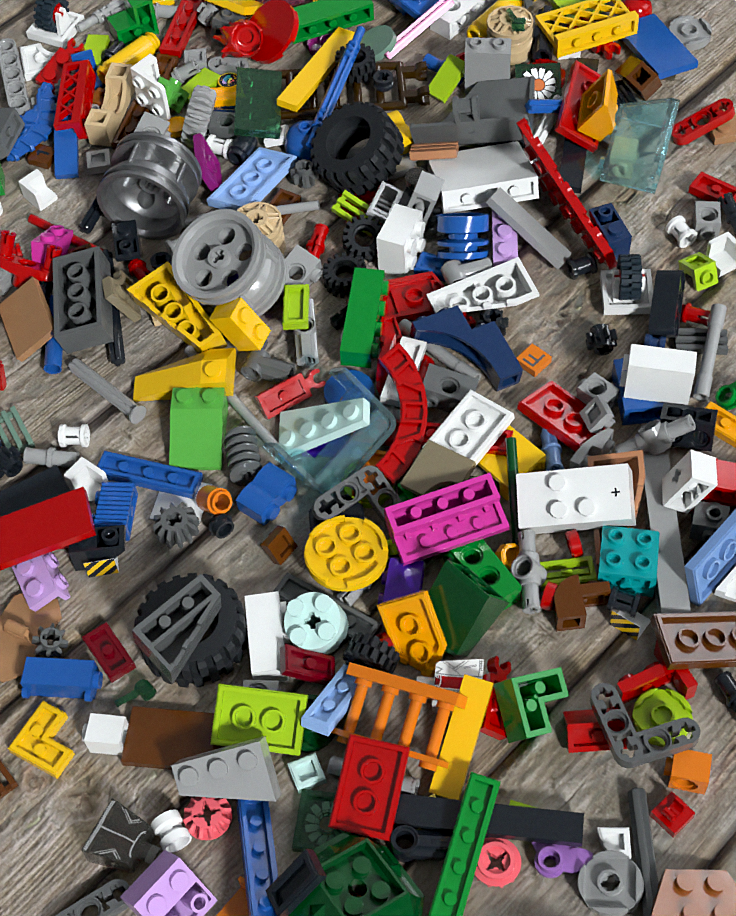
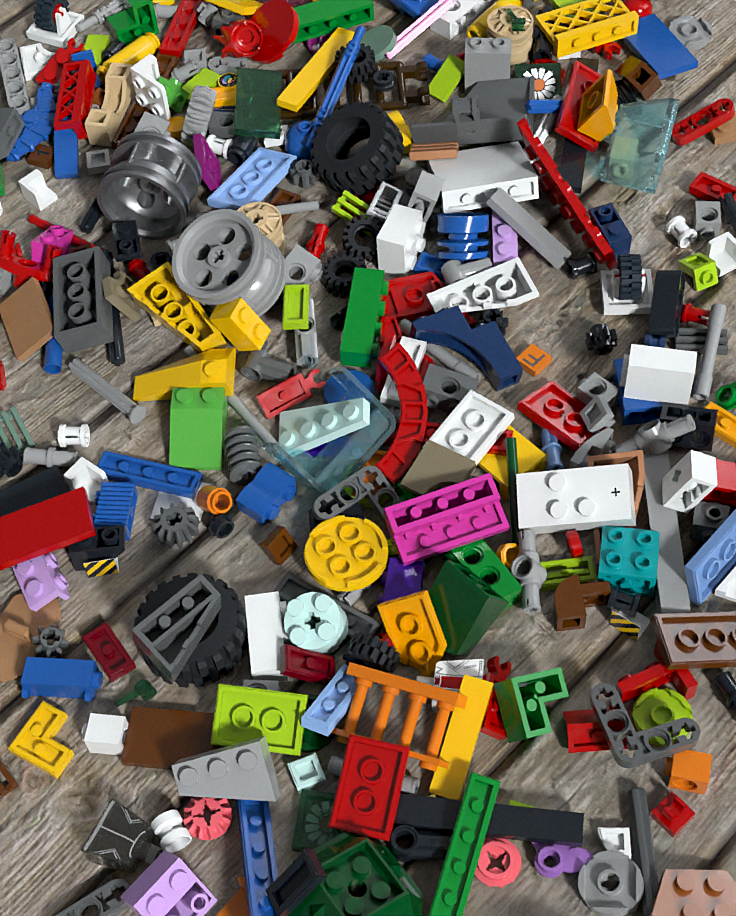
(548, 596): red tile -> none

